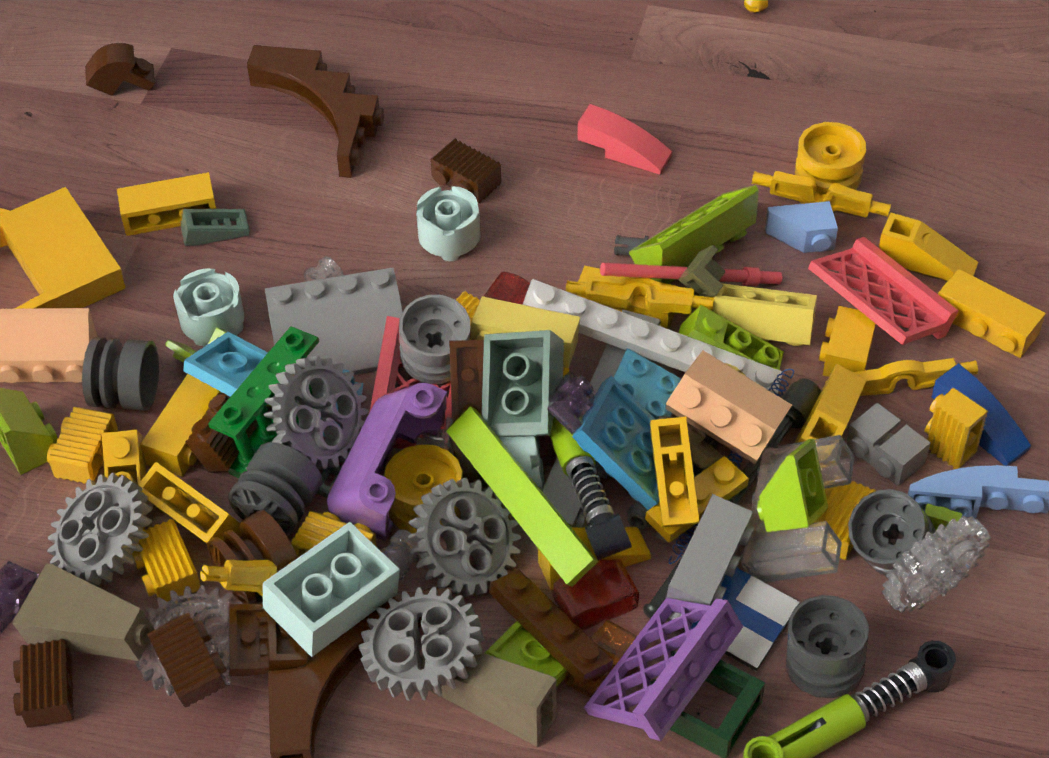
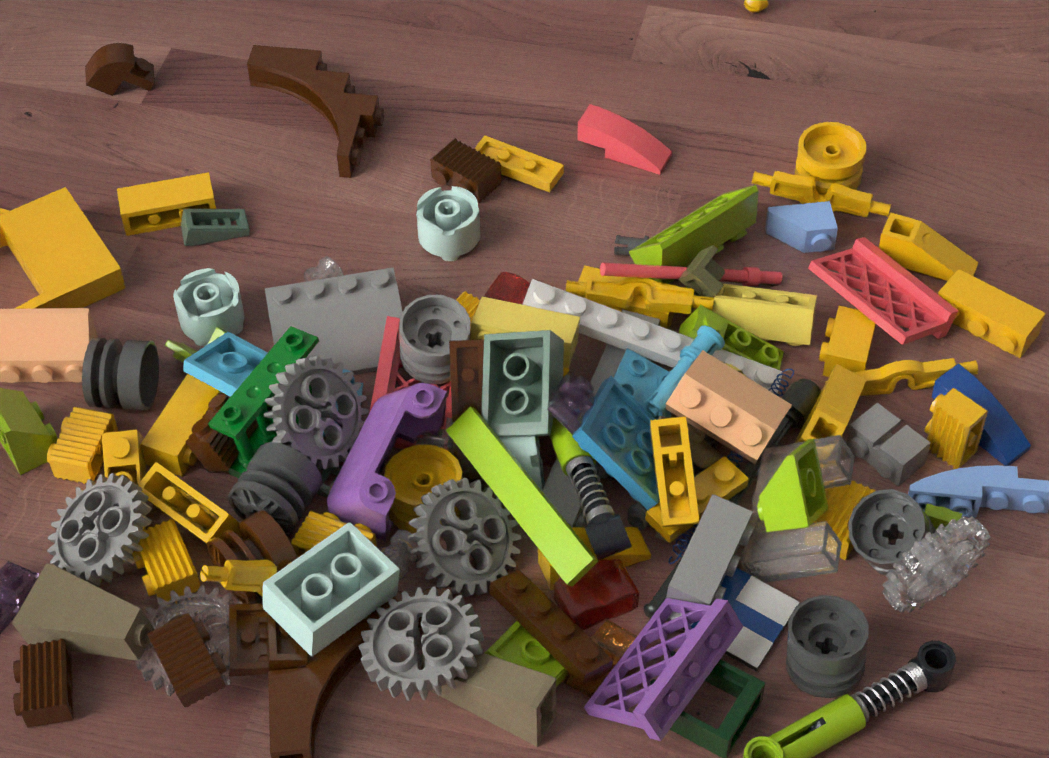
(522, 164): none -> yellow plate
(707, 340): none -> medium azure pin

